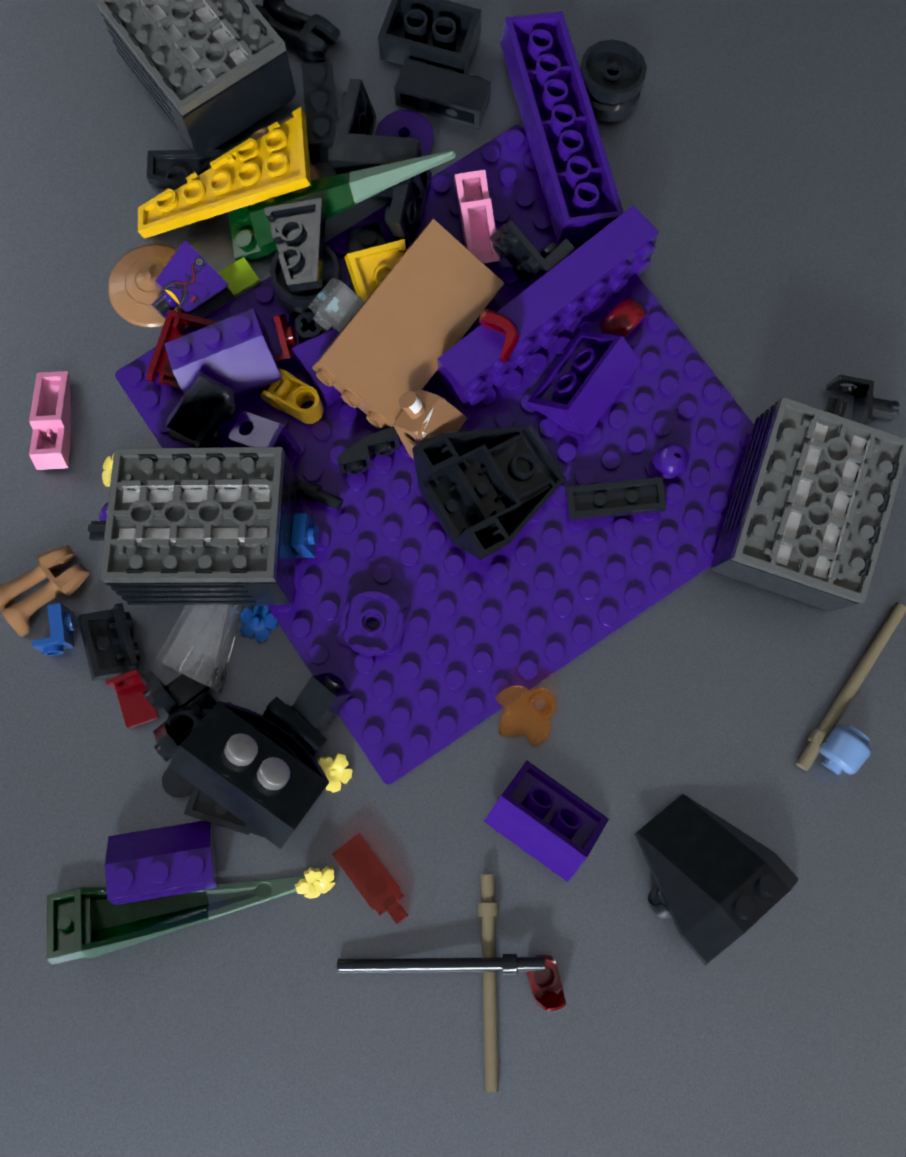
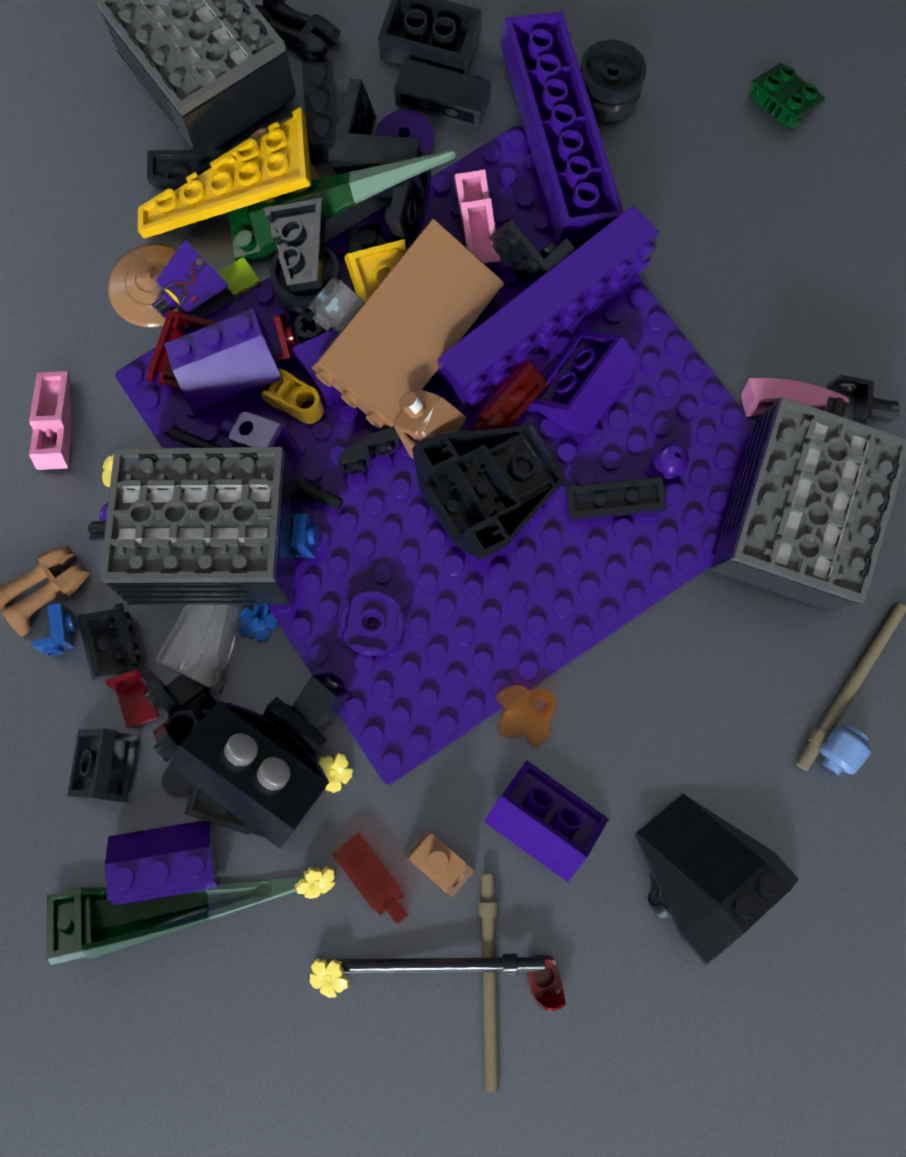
(102, 765): none -> black bracket
(202, 410): black bracket -> none
(328, 977): none -> light yellow plant
(439, 862): none -> medium nougat torso
(504, 325): dark red hair -> none
(511, 398): none -> clear red hinge
(624, 317): dark red hair -> none
(764, 392): none -> bright pink slope
(788, 91): none -> dark green hinge

